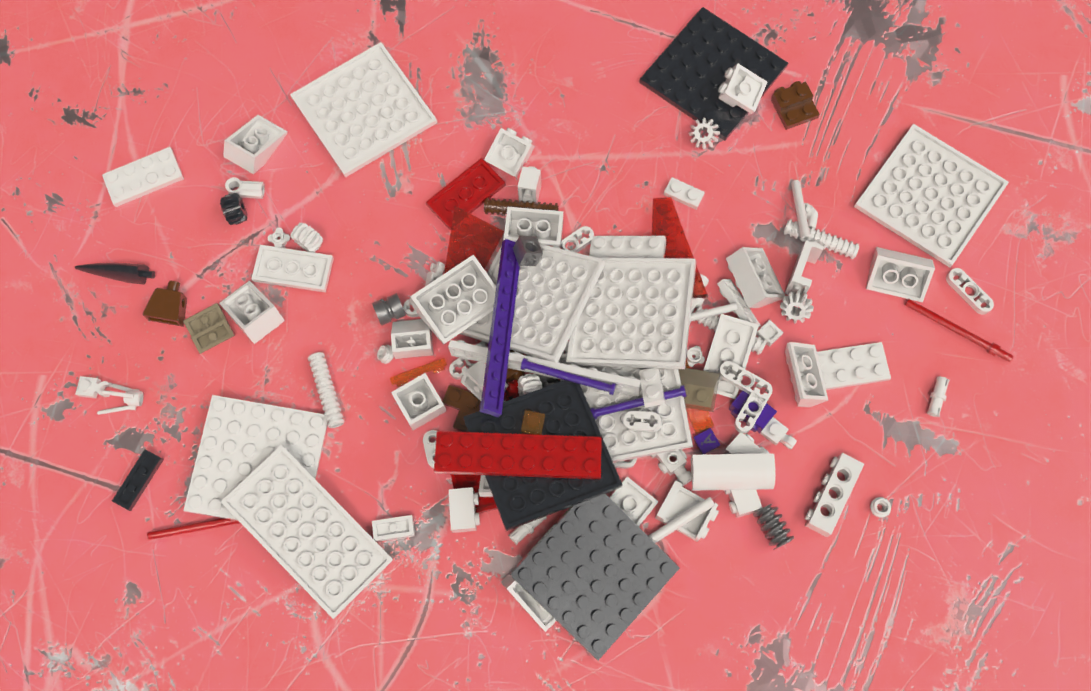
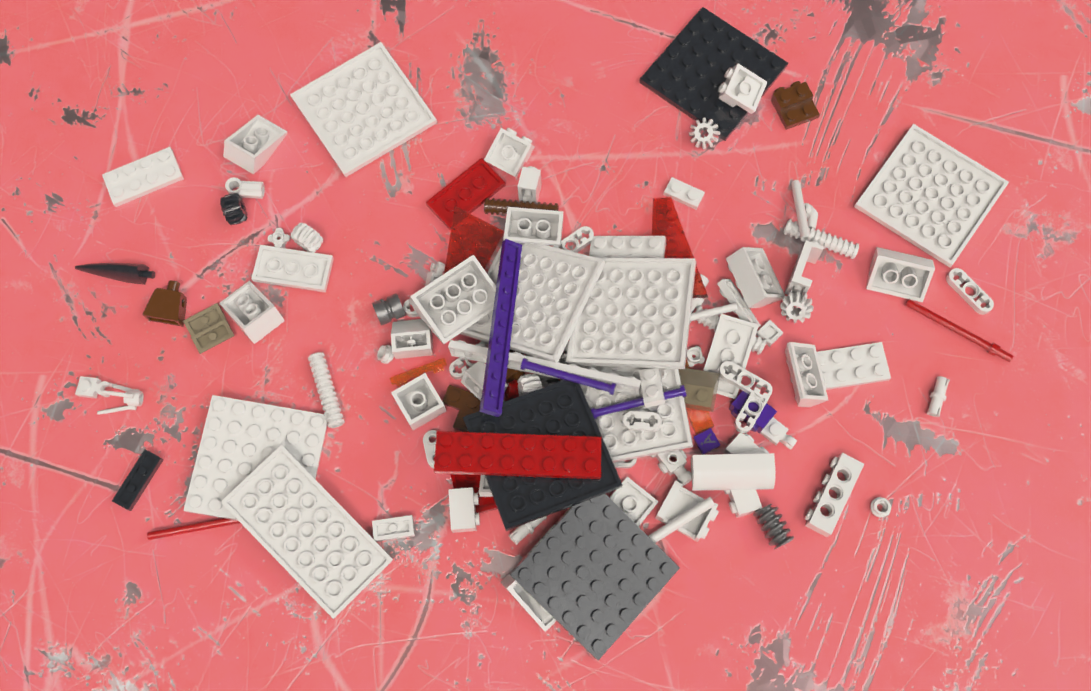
(527, 251): flat silver brick -> none
(533, 423): clear orange plate -> none

